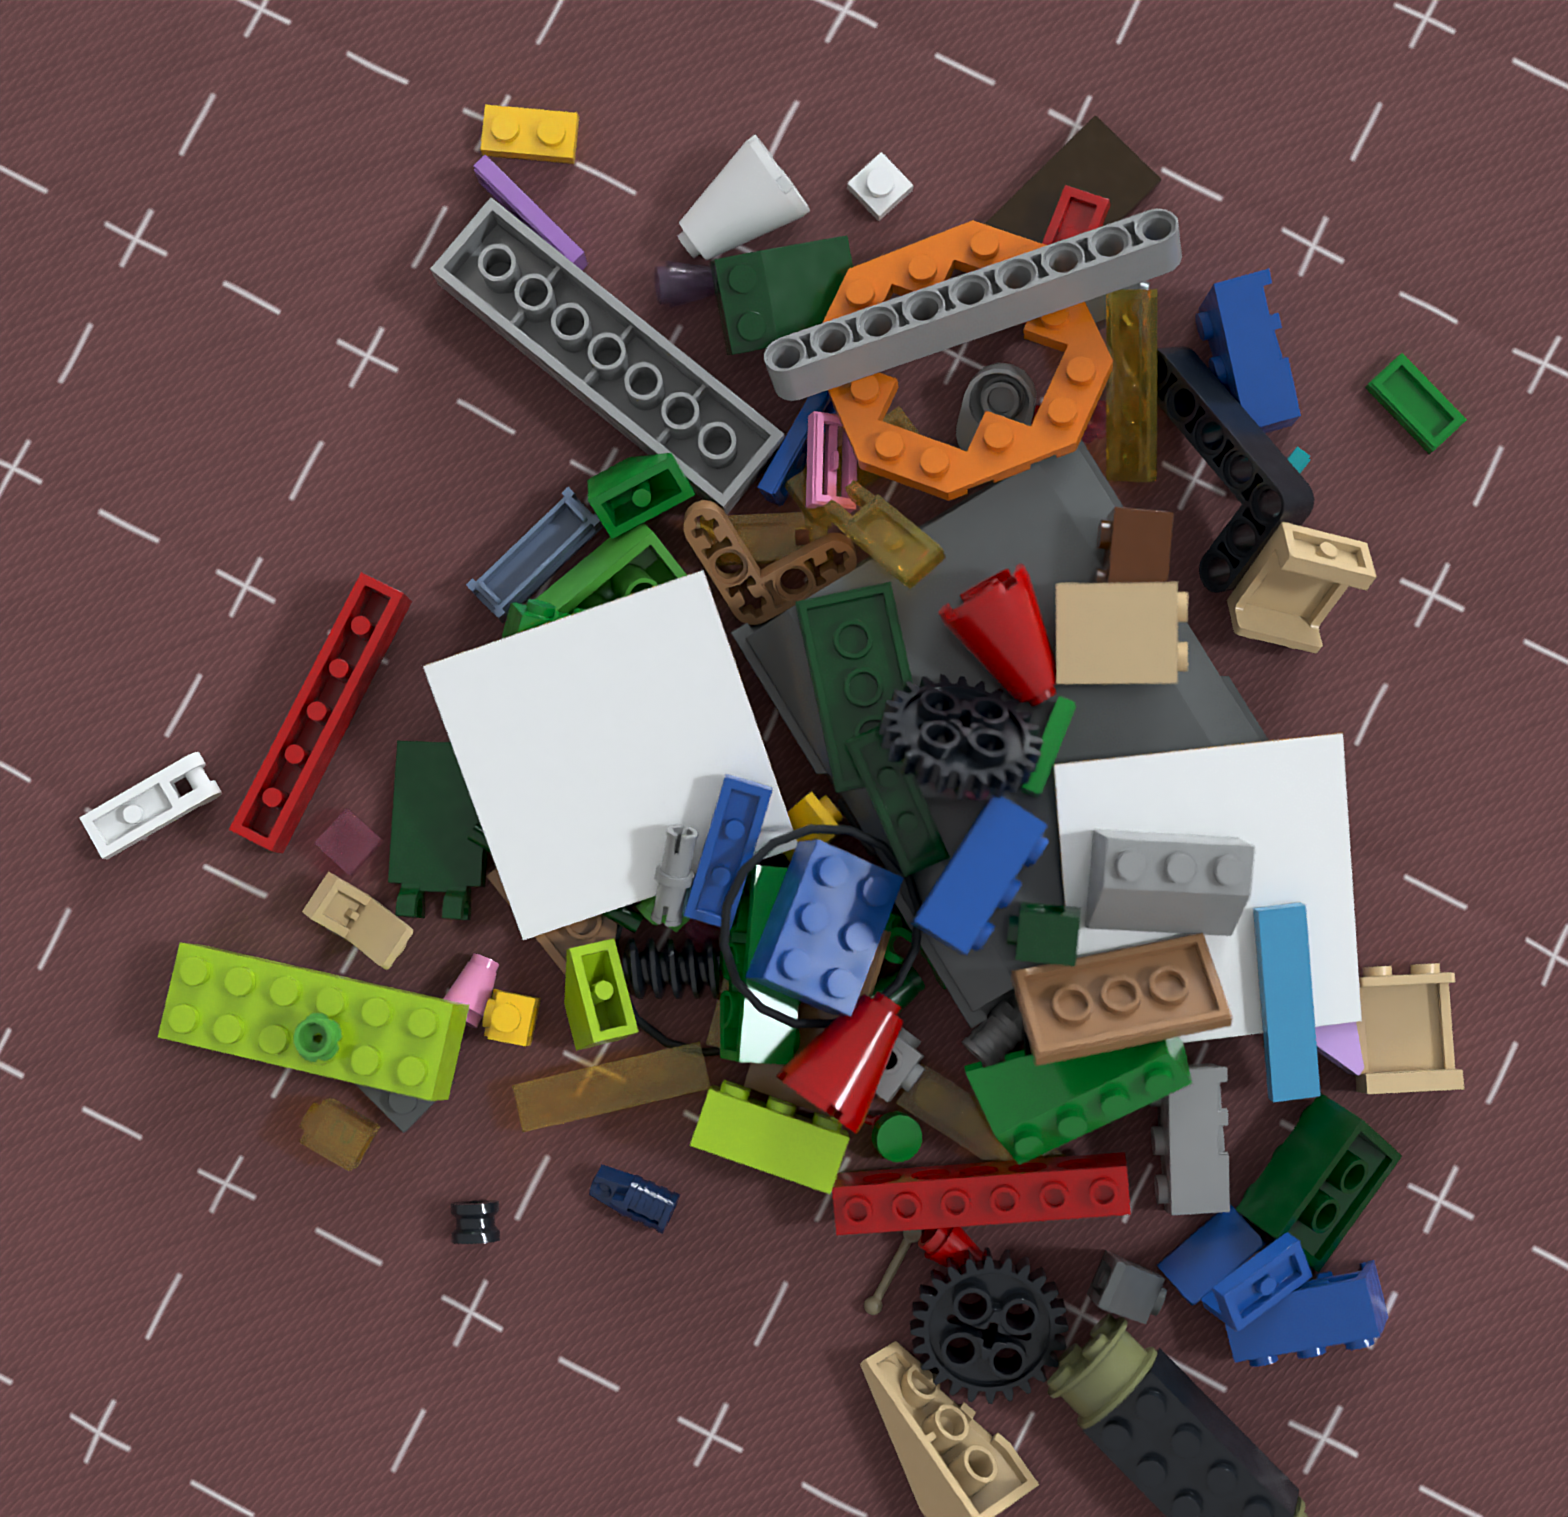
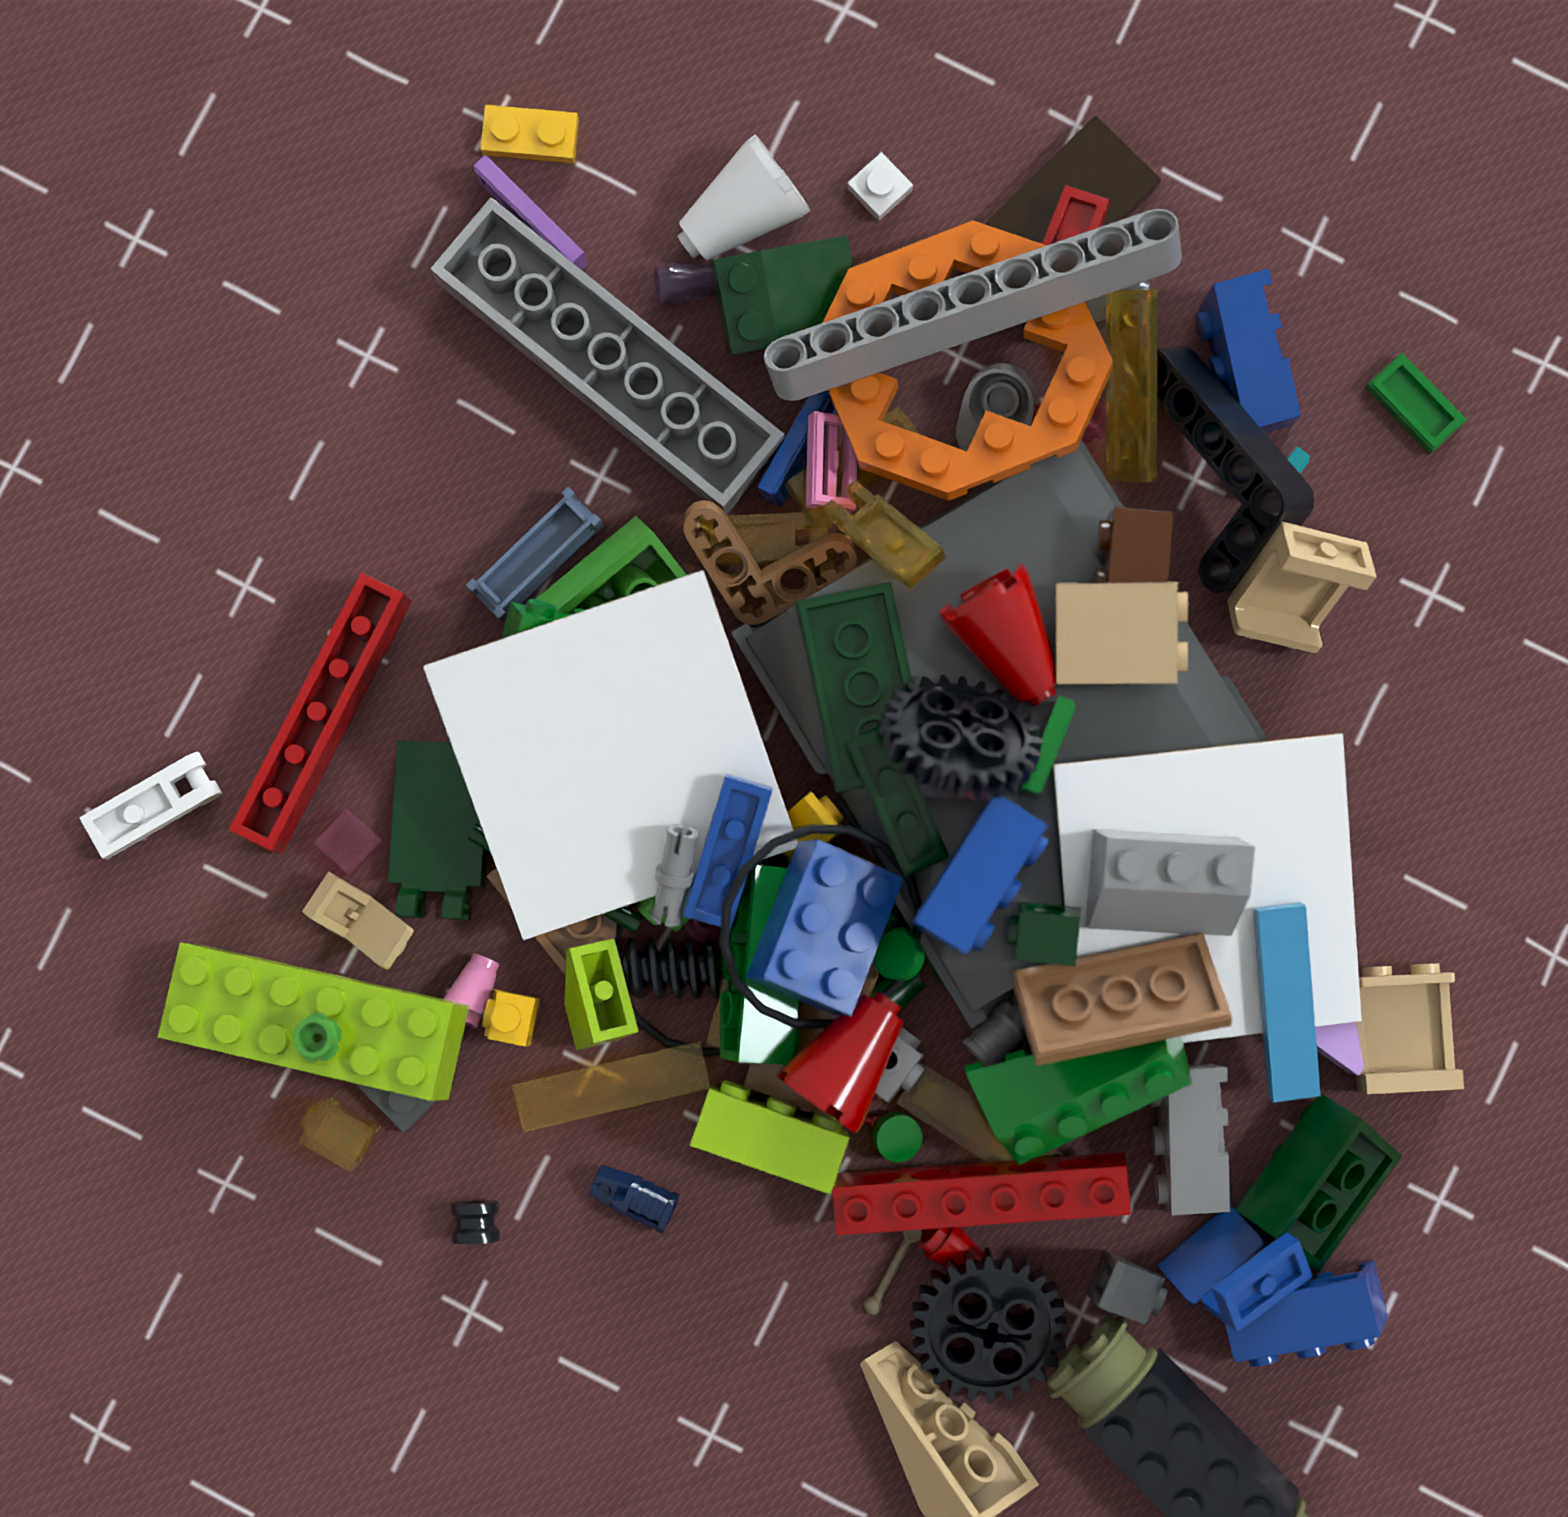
(637, 491): green slope -> none
(899, 956): none -> green tile

